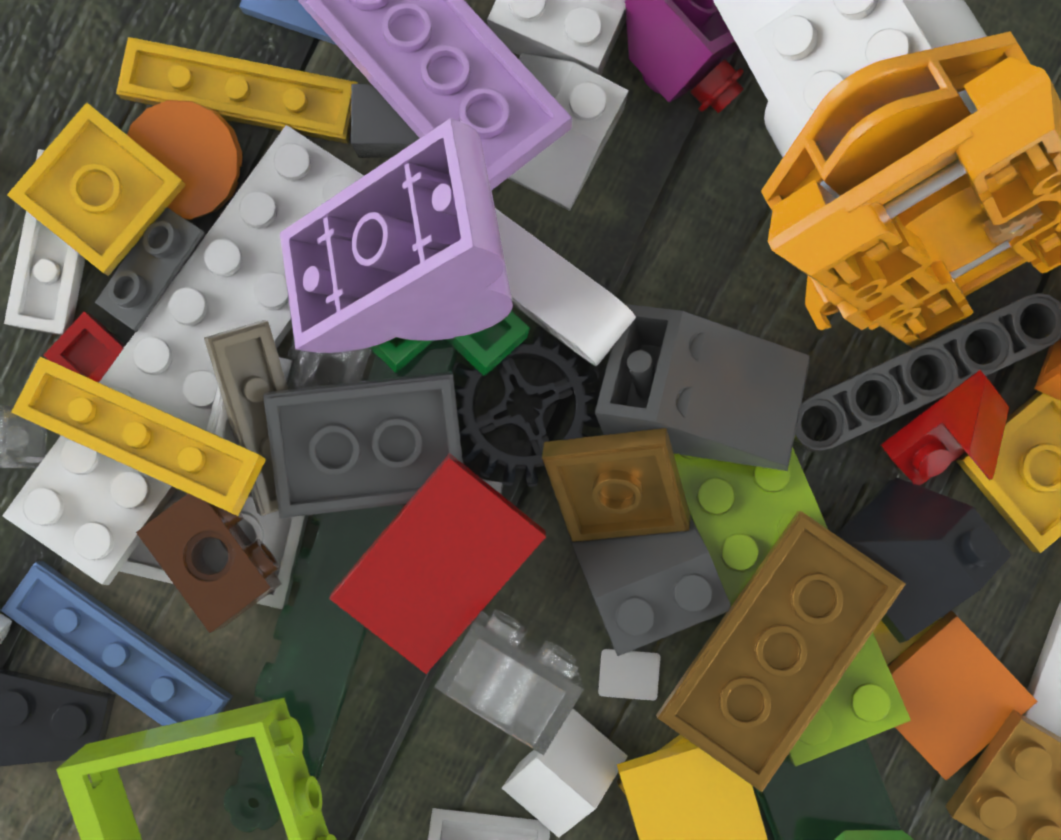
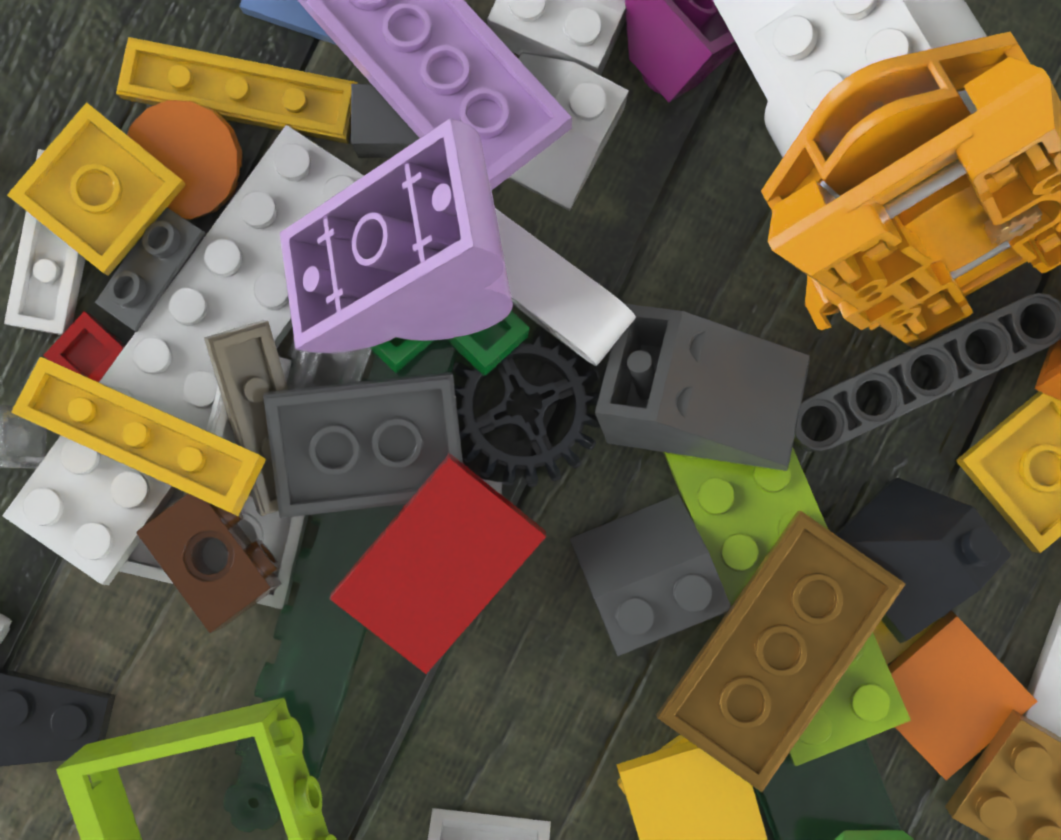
(112, 648): medium blue tile -> none
(512, 680): clear brick -> none
(568, 778): white piece -> none
(617, 485): pearl gold plate -> none
(629, 675): white sticker -> none
(718, 87): red plate -> none
(961, 422): red slope -> none

